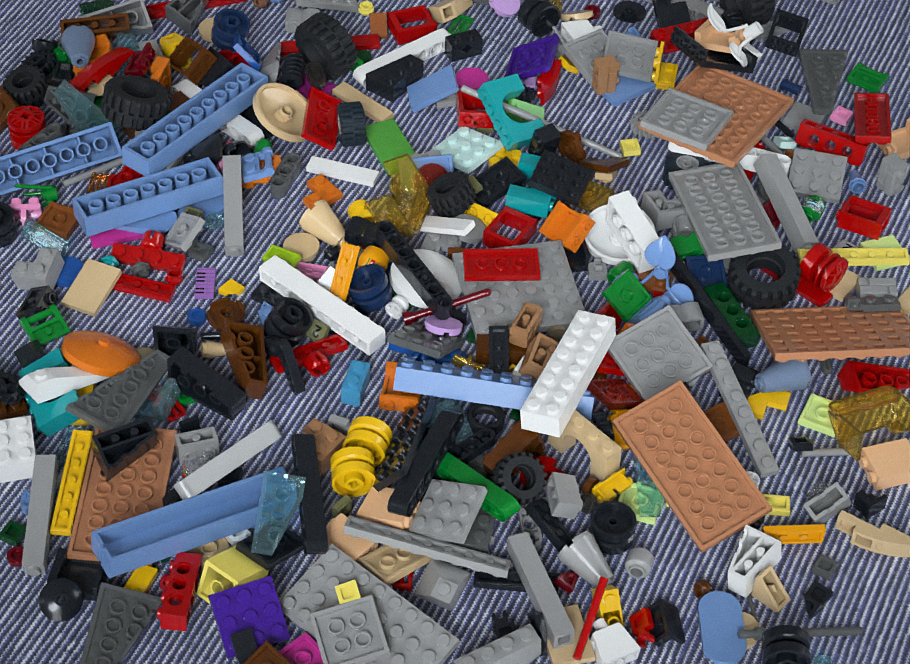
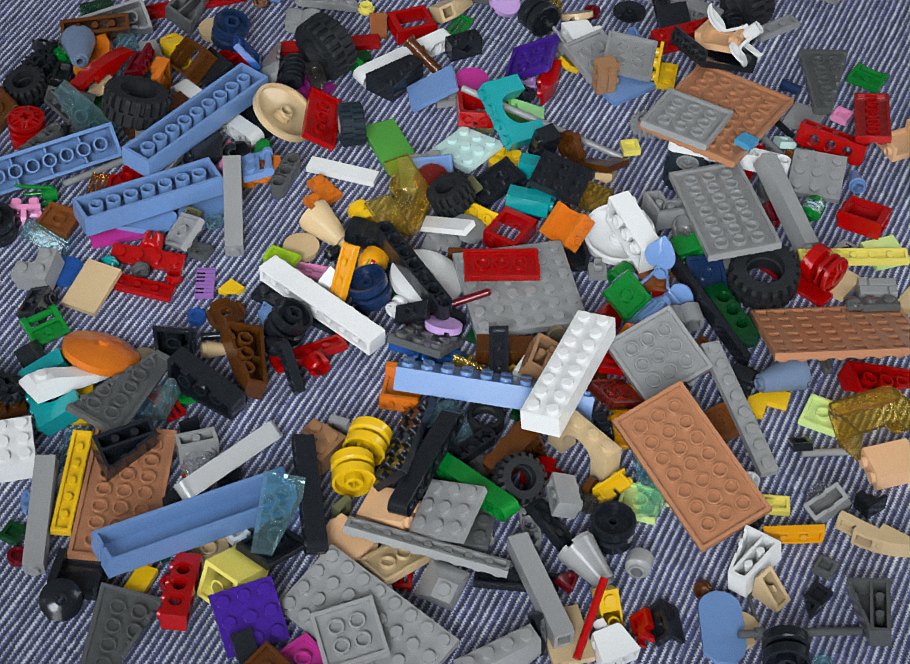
(318, 330): olive tile -> none
(347, 591): light yellow plate -> none
(355, 383): dark azure brick -> none
(371, 108): tan tile -> none
(412, 312): none -> black plate
(419, 52): none -> reddish brown pin
(501, 626): black plate -> none
(525, 325): medium nougat brick -> none
(746, 141): none -> dark azure tile
(782, 20): black window -> none
(872, 607): none -> dark grey wedge
(892, 174): light grey brick -> none

